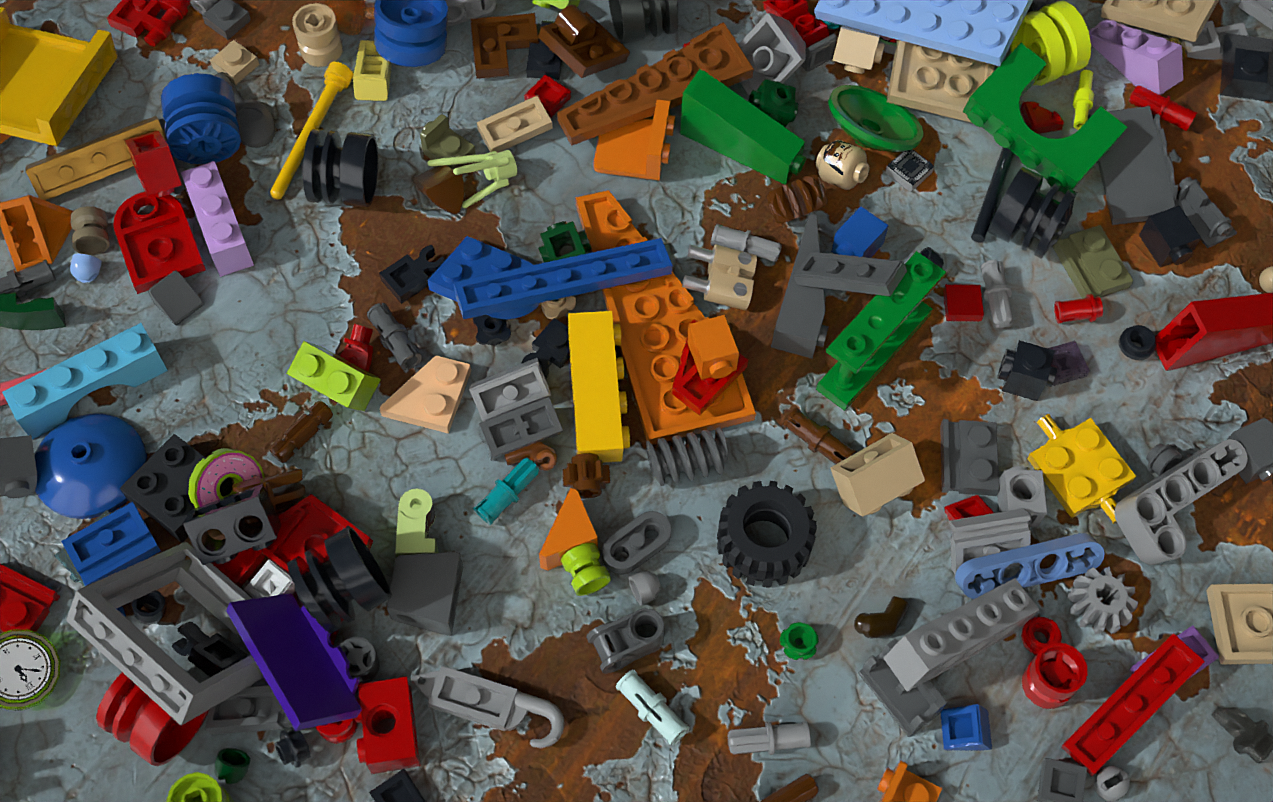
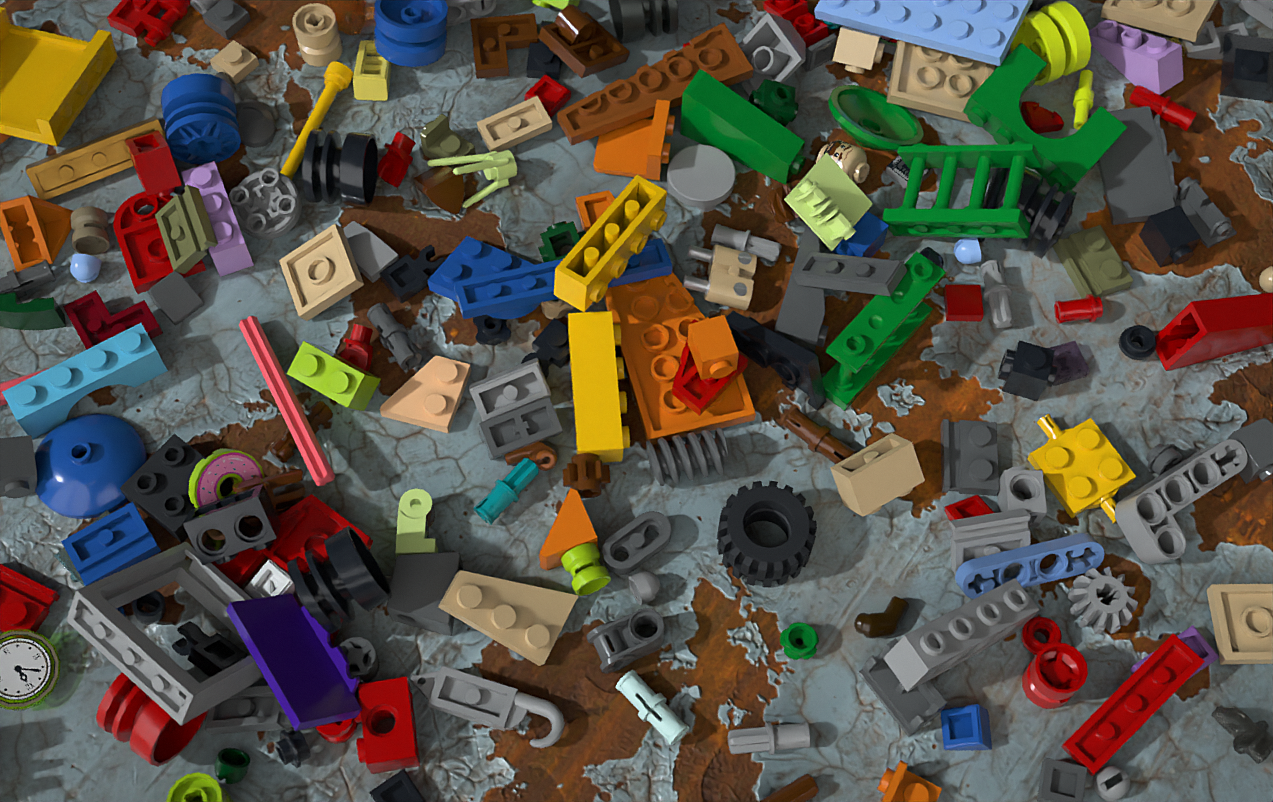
(96, 324): none -> dark red plate
(186, 229): none -> olive plate
(266, 204): none -> light grey tile
(287, 401): none -> coral axle
(321, 272): none -> tan plate
(369, 251): none -> light grey slope
(396, 160): none -> red piece
(510, 612): none -> tan wing
(610, 243): none -> yellow brick
(701, 176): none -> light grey tile
(793, 363): none -> black wing
(829, 202): none -> yellowish green hinge
(967, 250): none -> light blue hinge
(973, 219): none -> green fence

